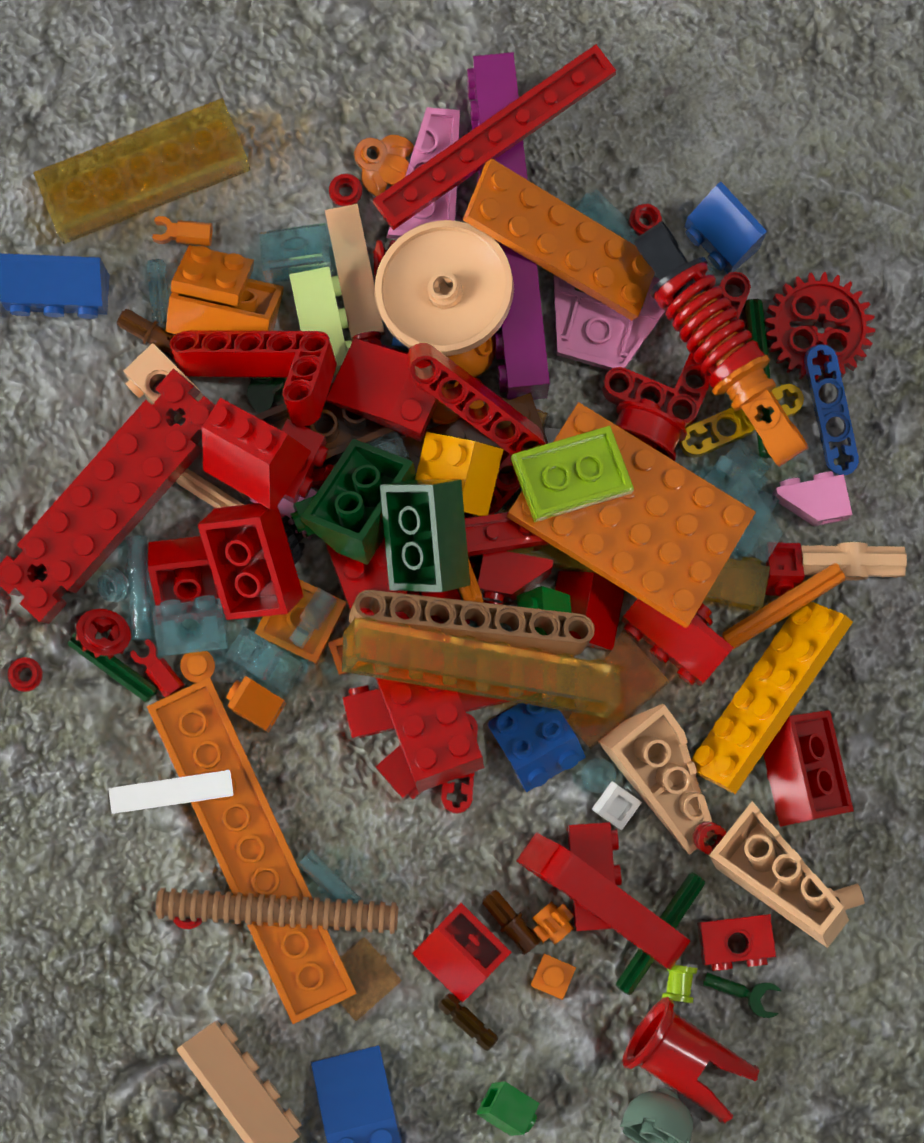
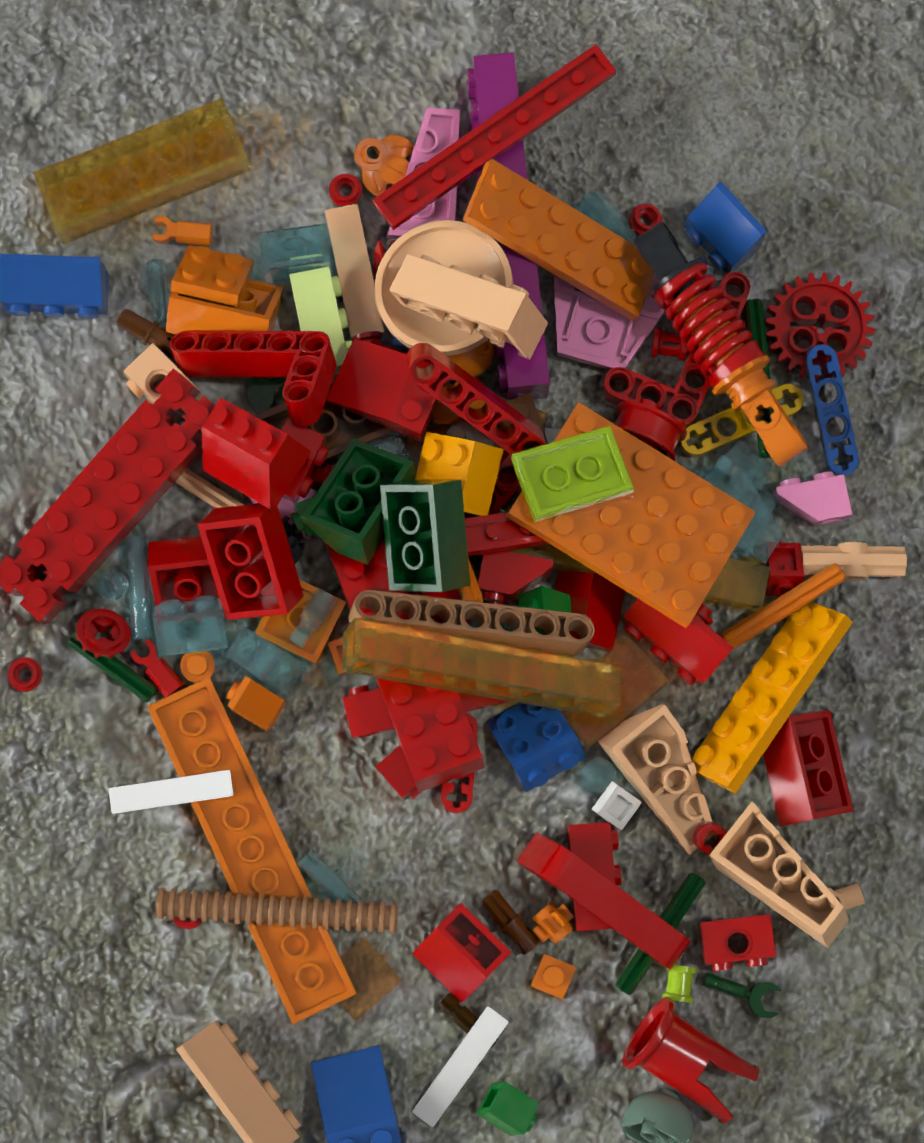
(460, 1066): none -> white sticker
(470, 303): none -> light nougat wedge
(666, 350): none -> red bush

